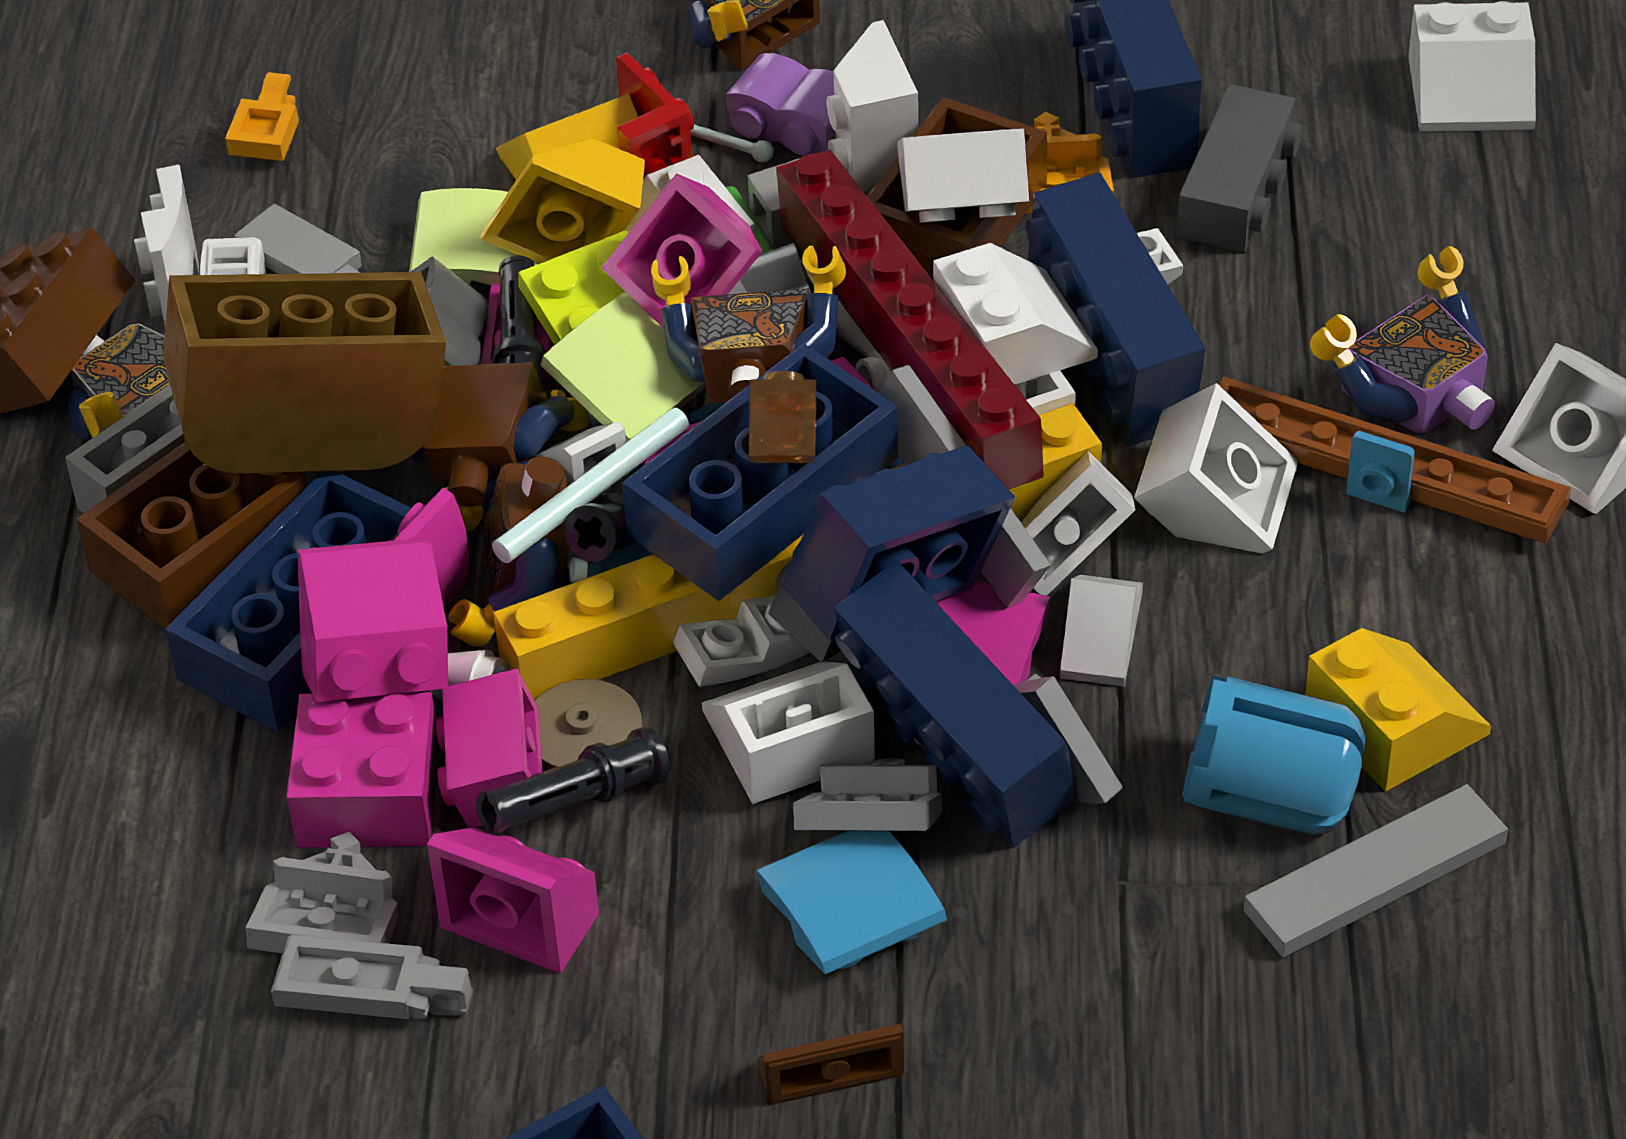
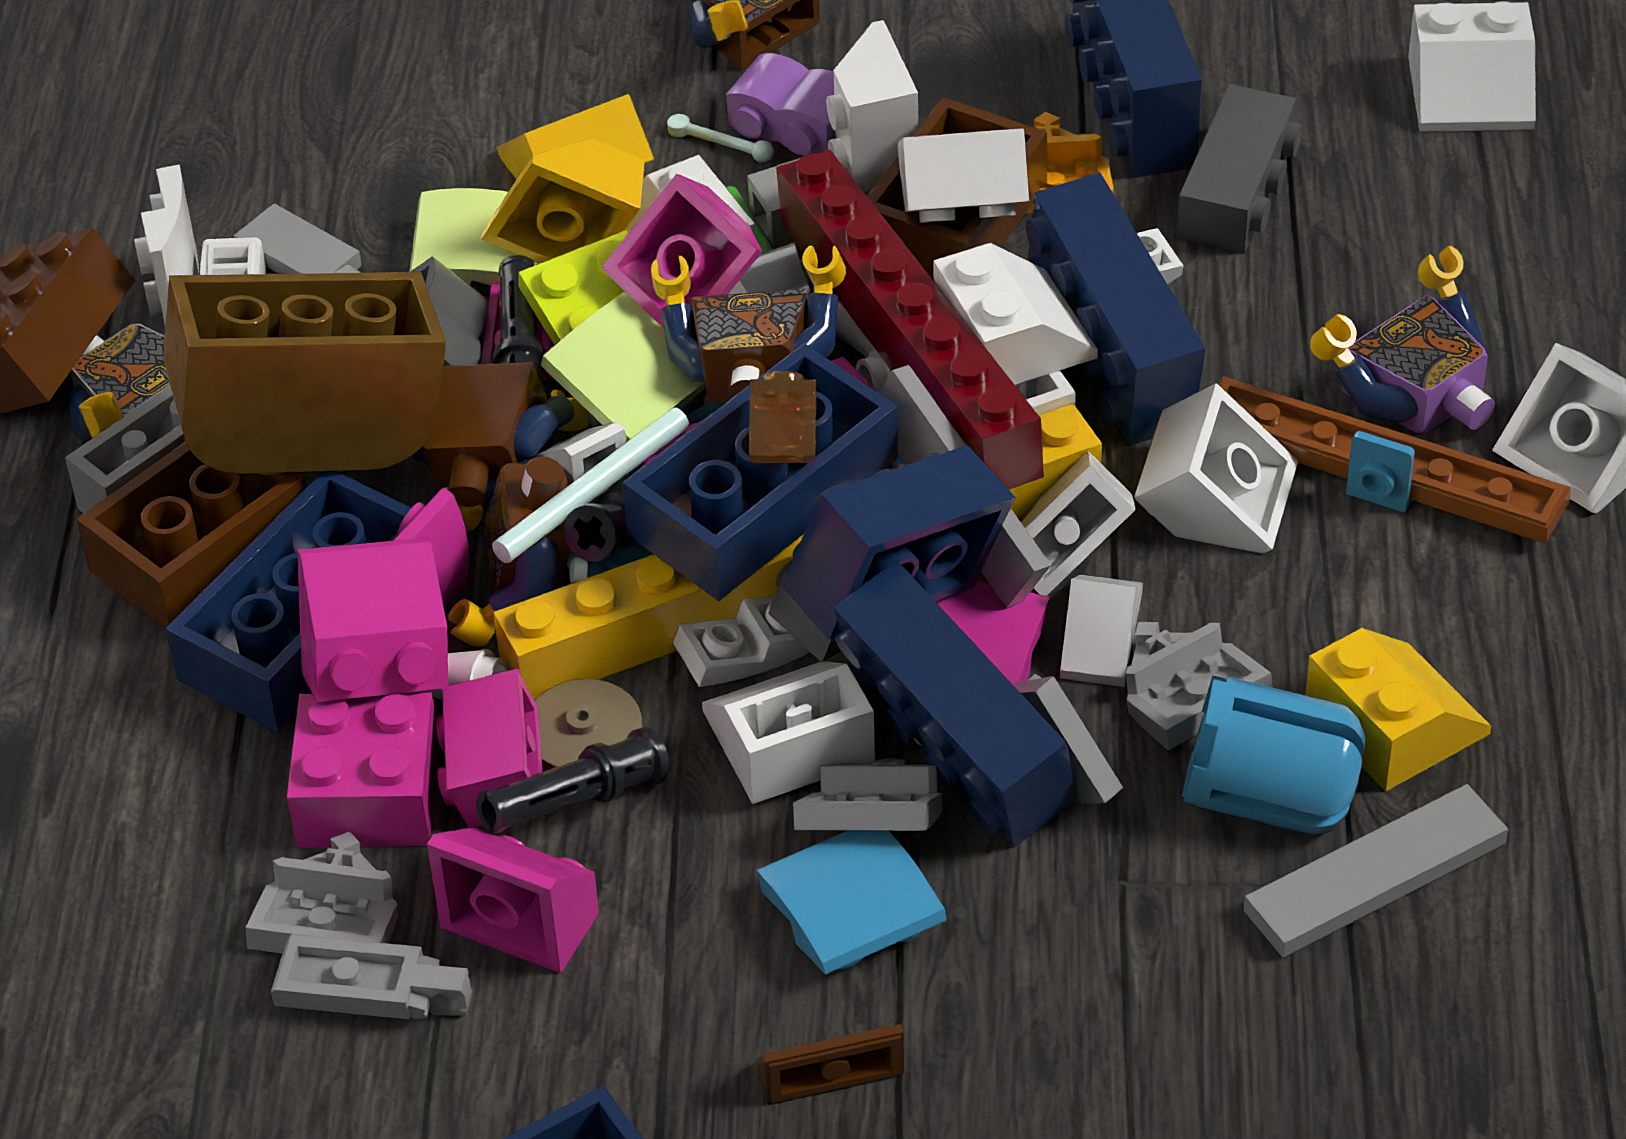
(267, 125): light orange plate -> none
(663, 122): red bracket -> none
(1173, 676): none -> light grey slope

